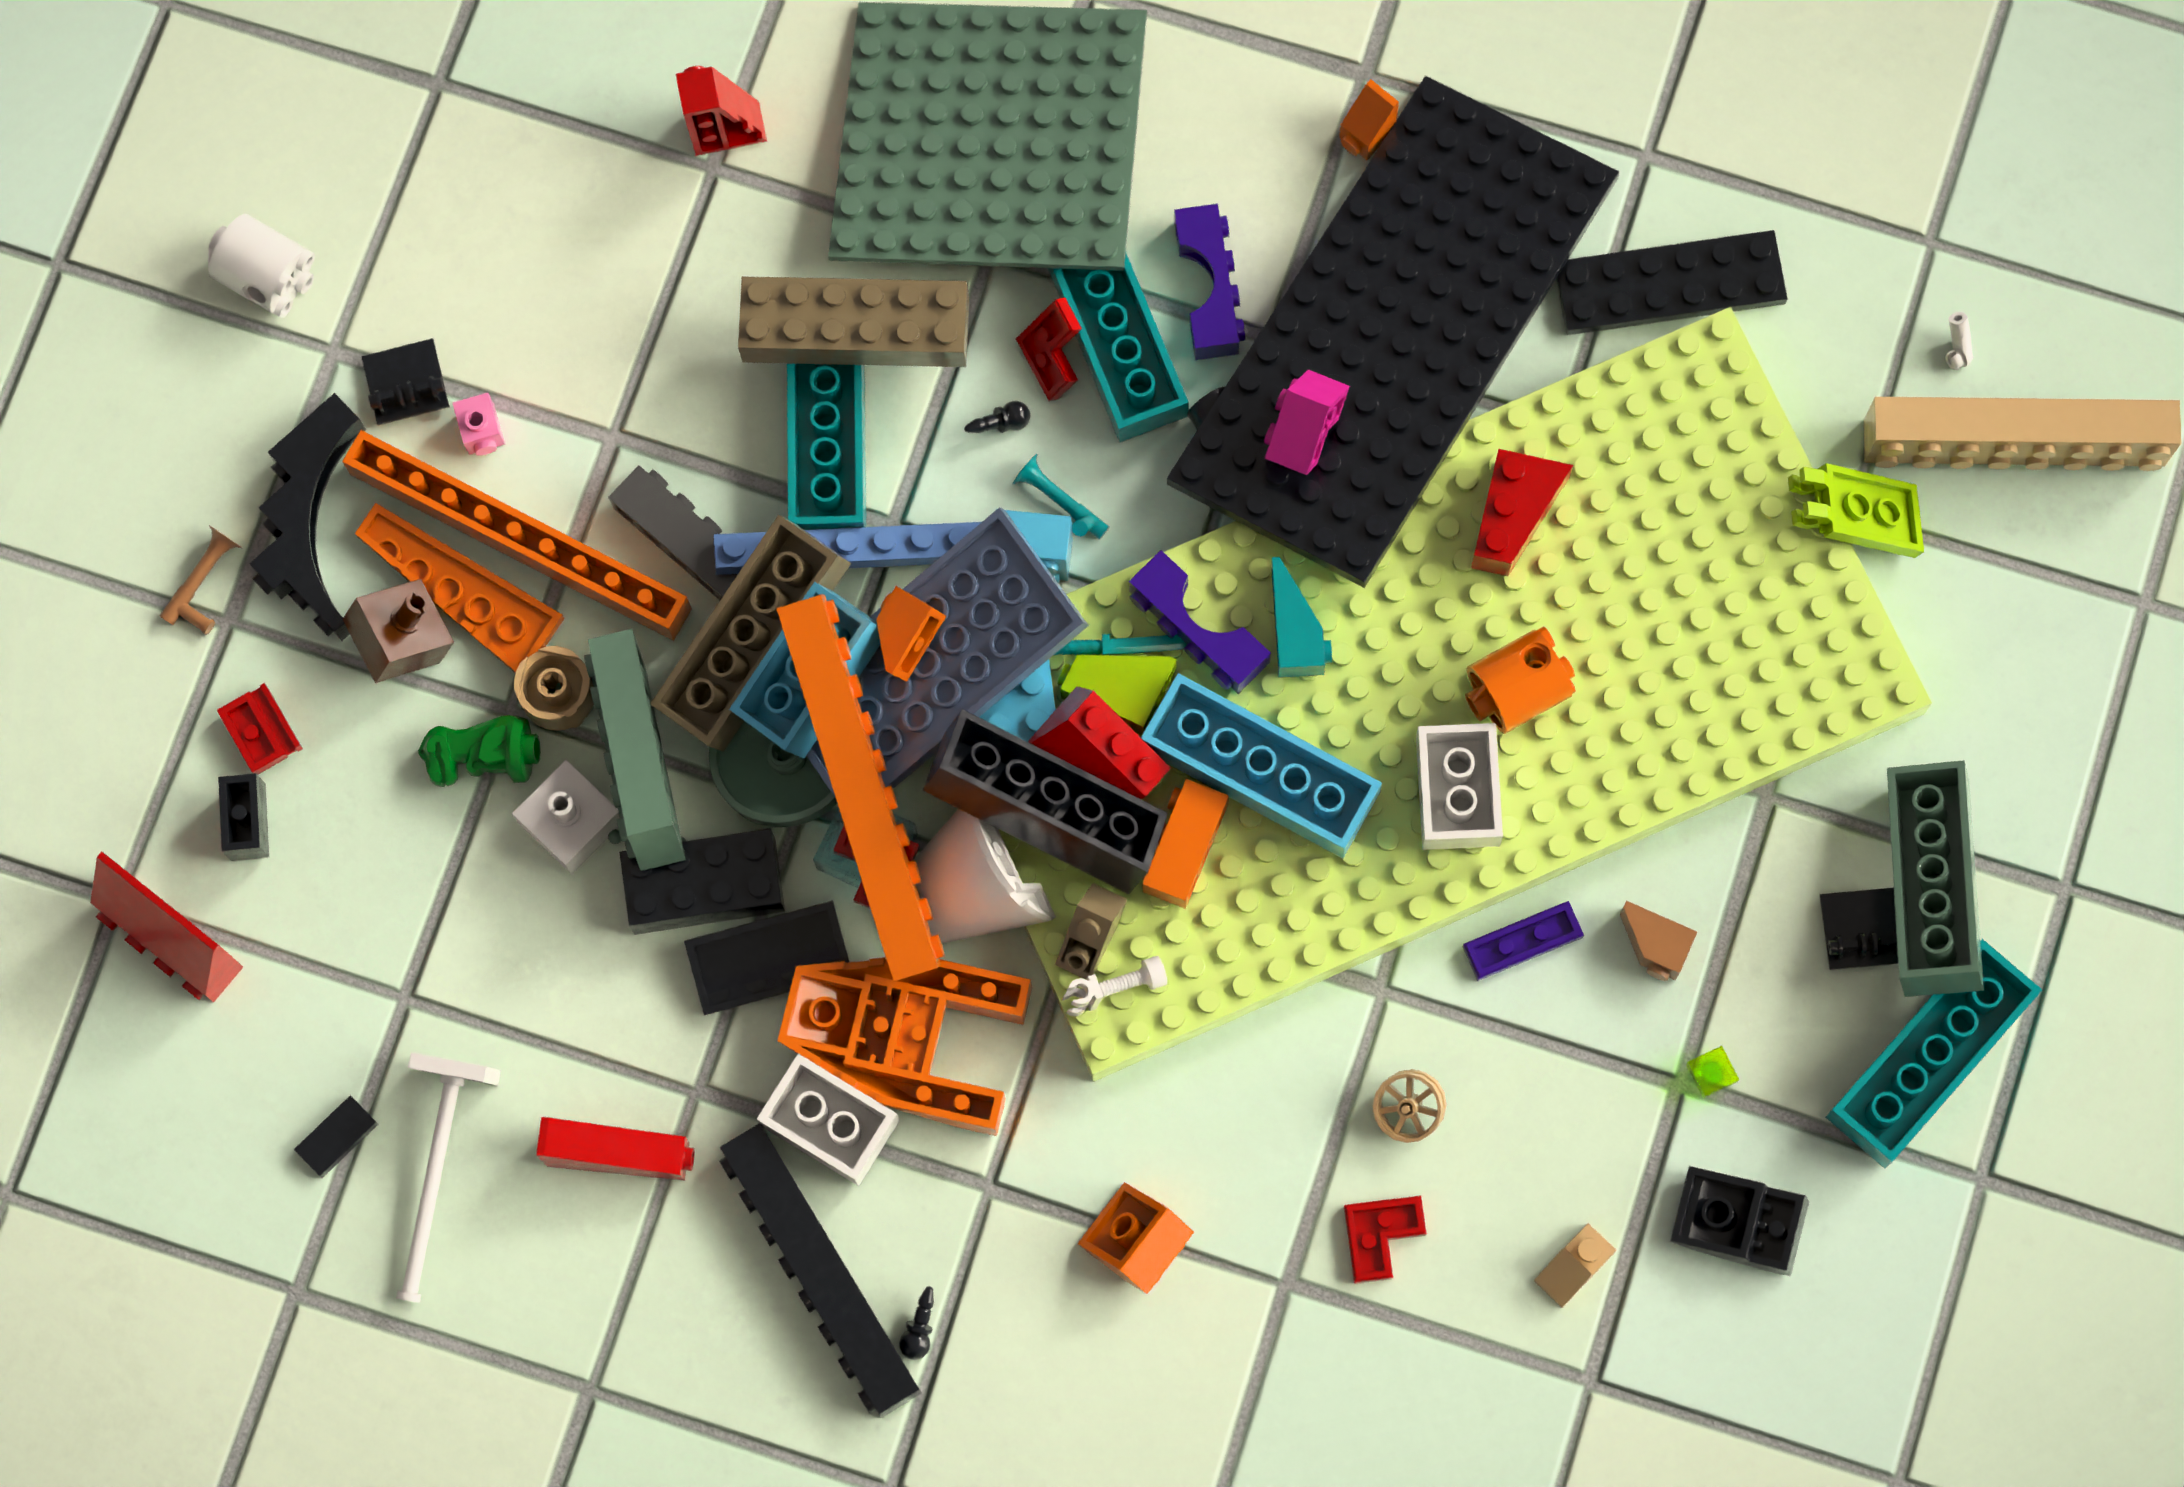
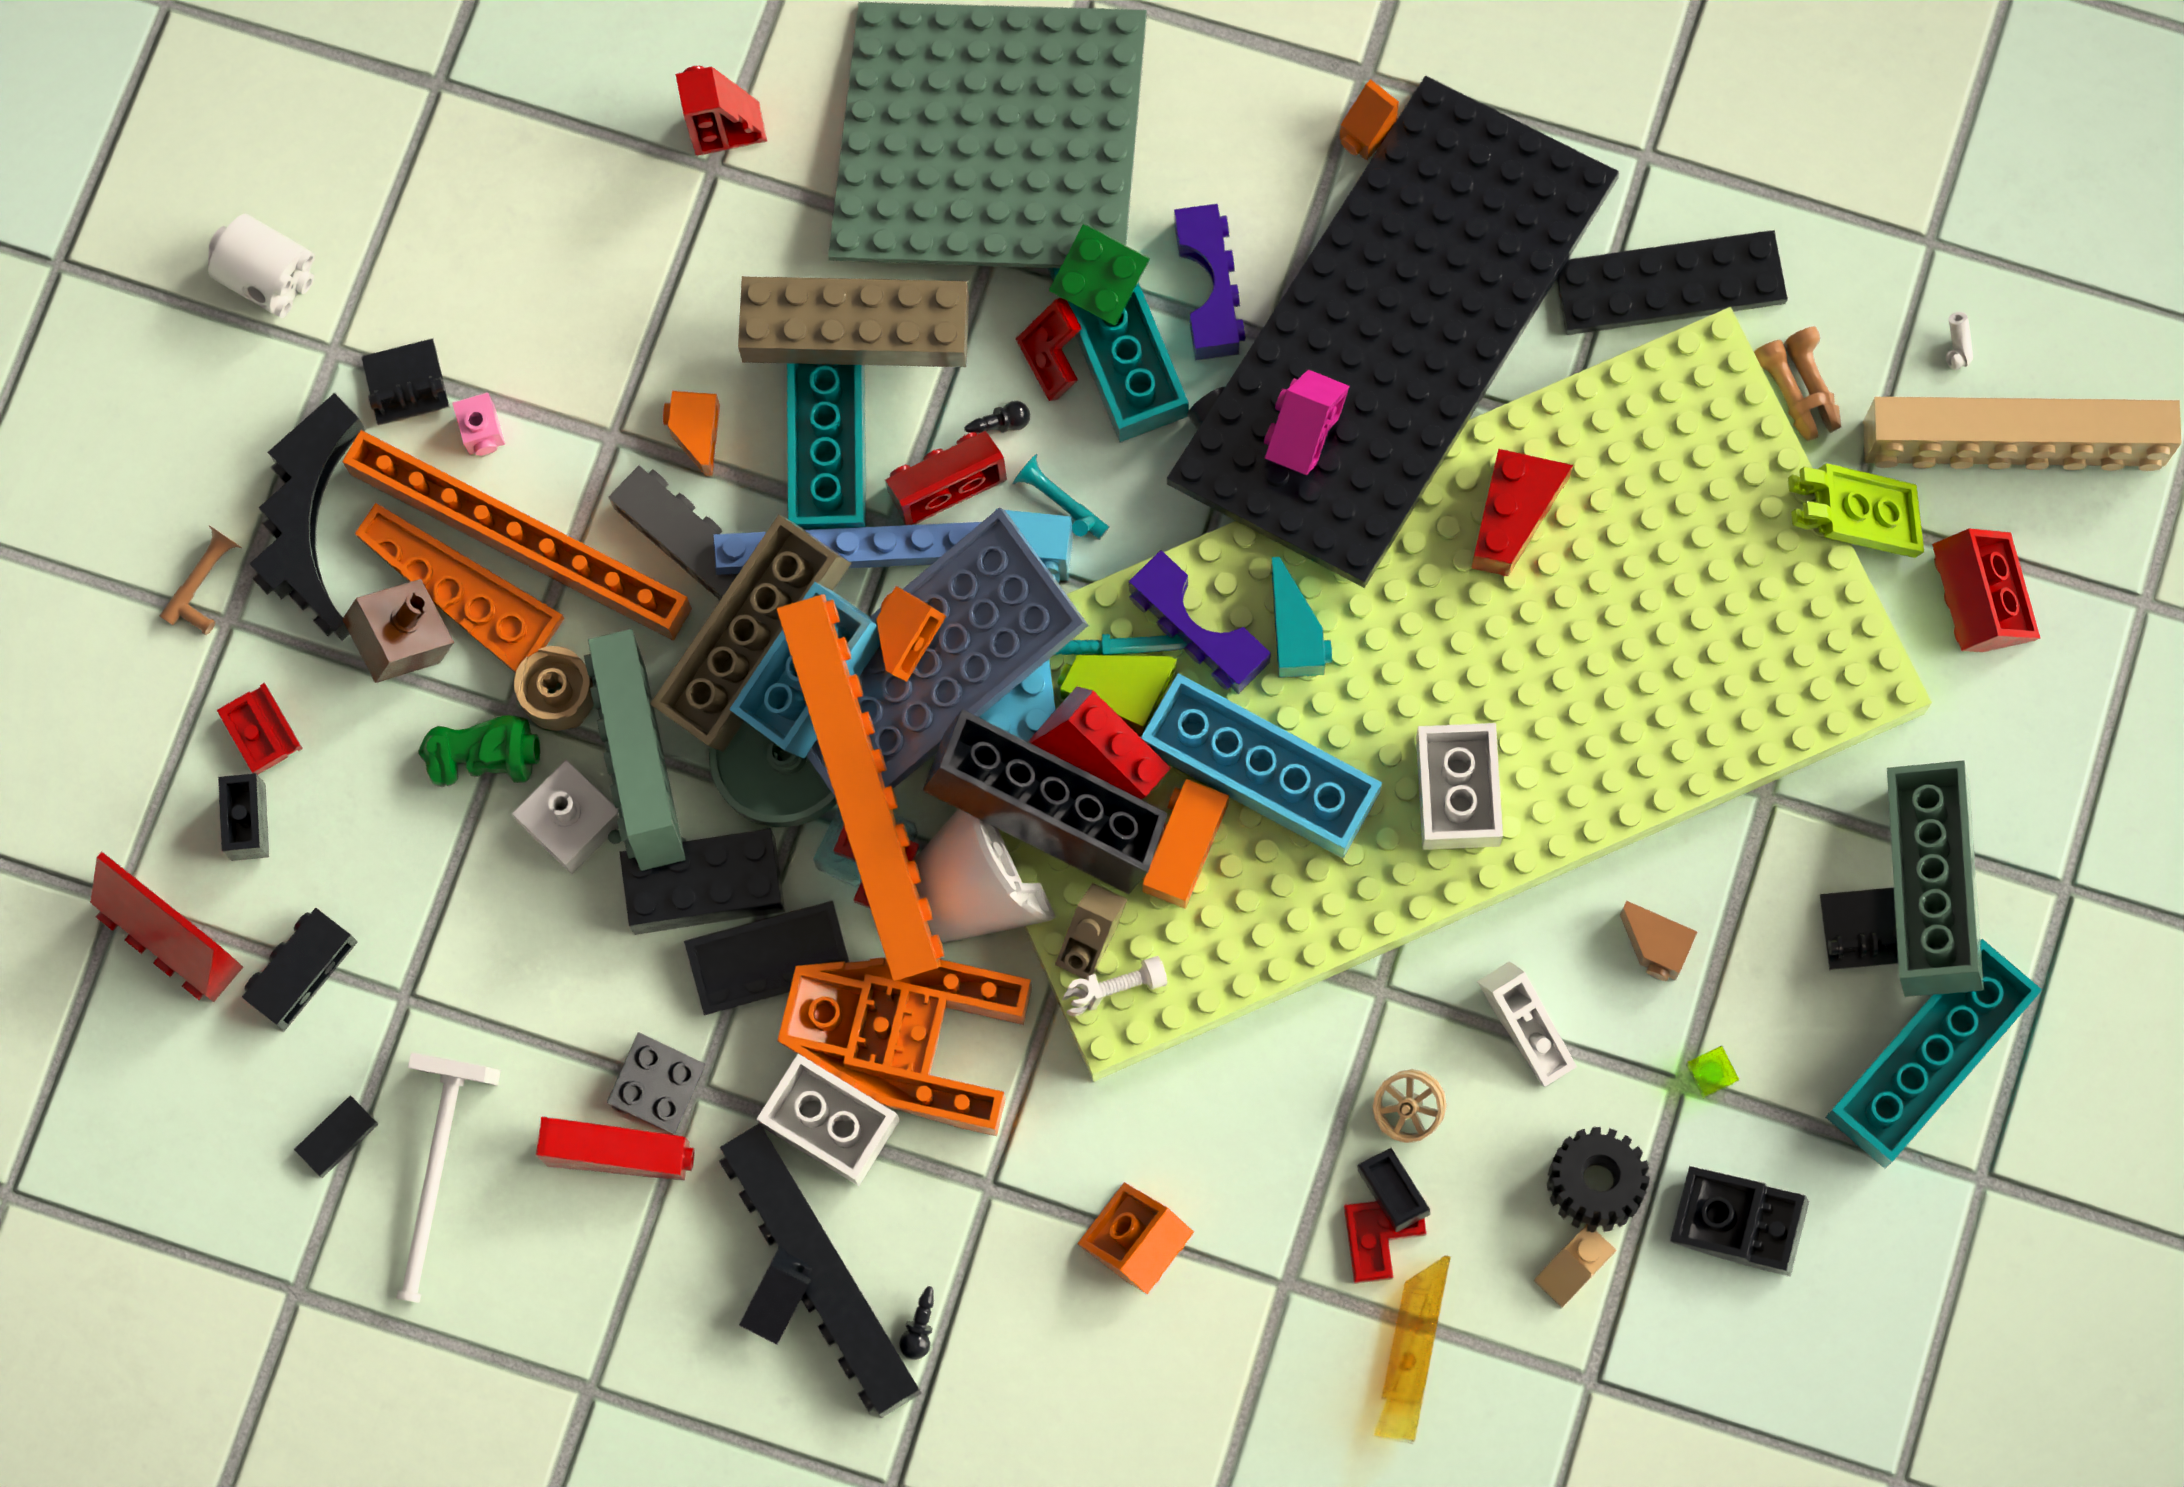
(298, 968): none -> black brick
(655, 1083): none -> hinge
(694, 426): none -> orange slope
(777, 1296): none -> black hinge
(946, 477): none -> red slope
(1099, 274): none -> green plate
(1393, 1190): none -> black tile
(1412, 1353): none -> clear yellow wedge
(1519, 681): orange cylinder -> none
(1523, 940): dark purple tile -> none
(1527, 1022): none -> white slope
(1593, 1206): none -> black tyre
(1800, 349): none -> medium nougat piece
(1985, 590): none -> red slope

